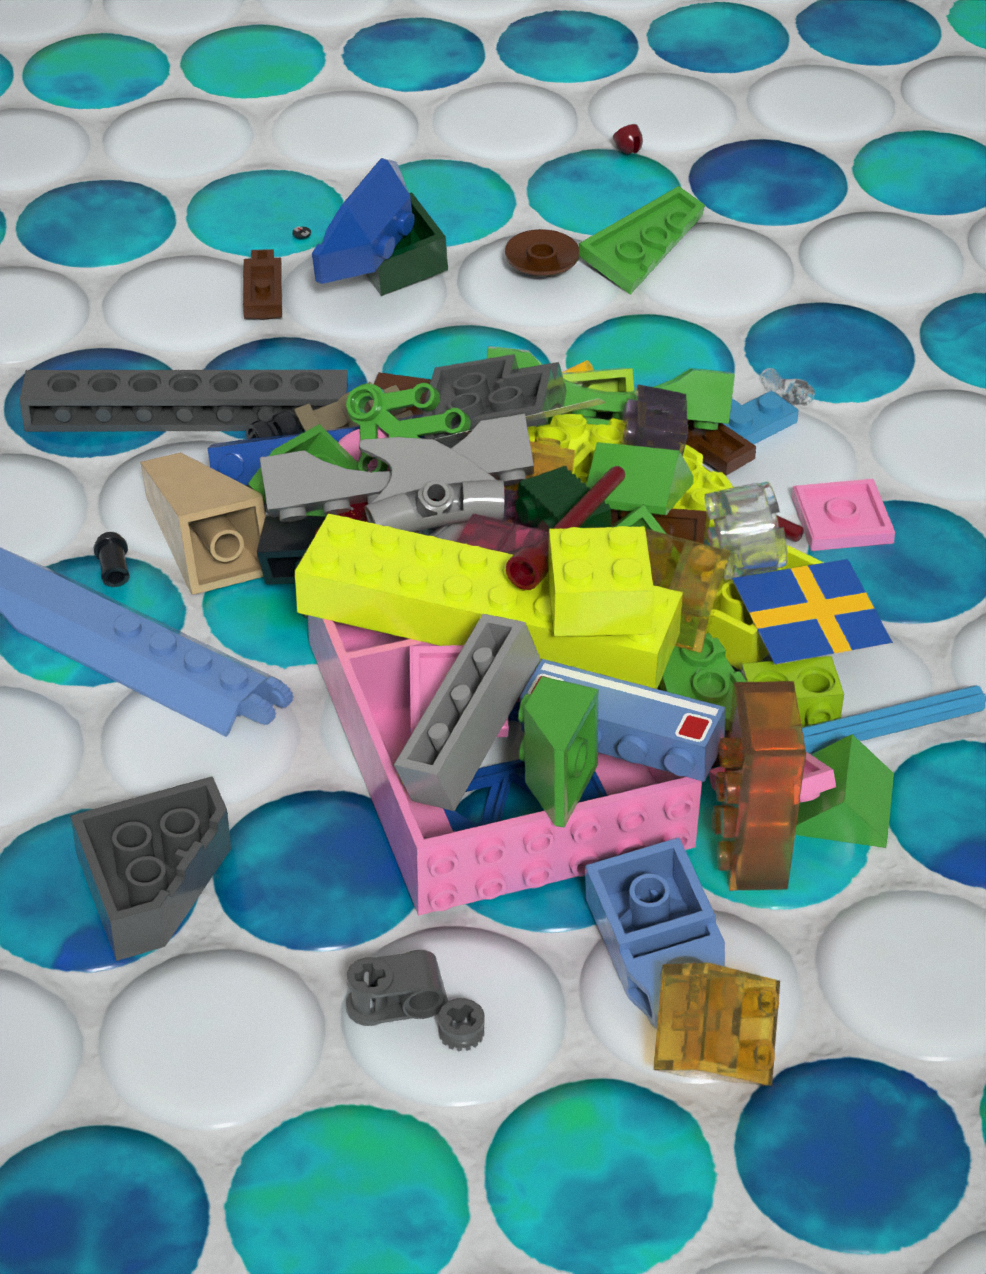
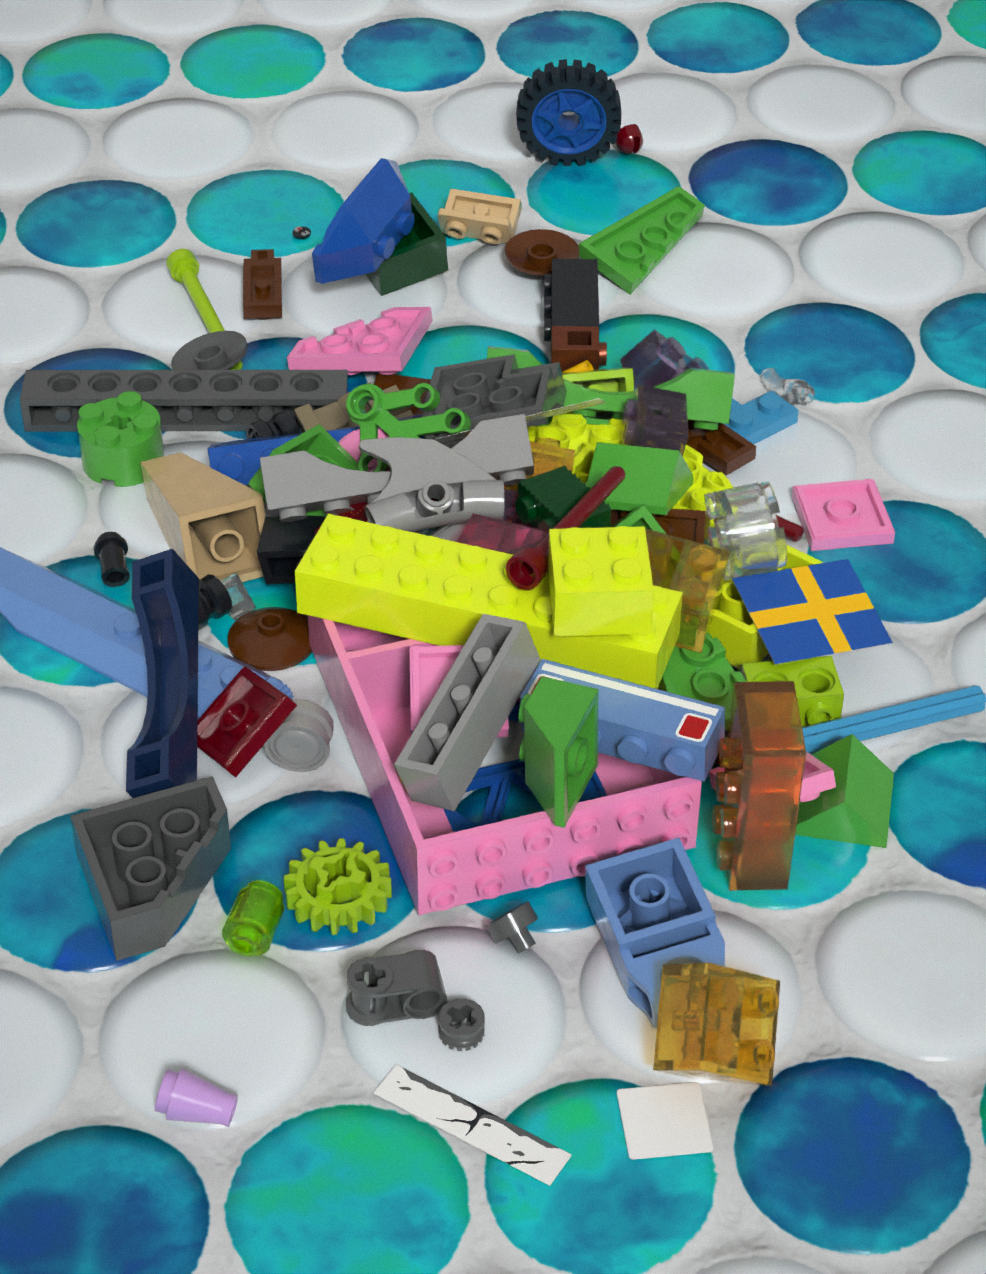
(118, 437): none -> bright green brick
(168, 615): none -> dark blue arch
(184, 269): none -> lime piece
(193, 1099): none -> lavender cone
(211, 352): none -> dark grey dish
(213, 600): none -> black wheel
(240, 598): none -> clear piece
(242, 720): none -> dark red tile
(254, 919): none -> clear neon green brick
(270, 638): none -> reddish brown dish
(302, 738): none -> light grey wheel
(337, 886): none -> lime gear
(356, 347): none -> bright pink plate
(473, 1124): none -> white sticker
(480, 216): none -> tan bracket
(514, 925): none -> dark grey tile
(568, 90): none -> wheel
(571, 294): none -> black brick
(577, 344): none -> copper brick
(658, 360): none -> slope
(664, 1120): none -> white sticker

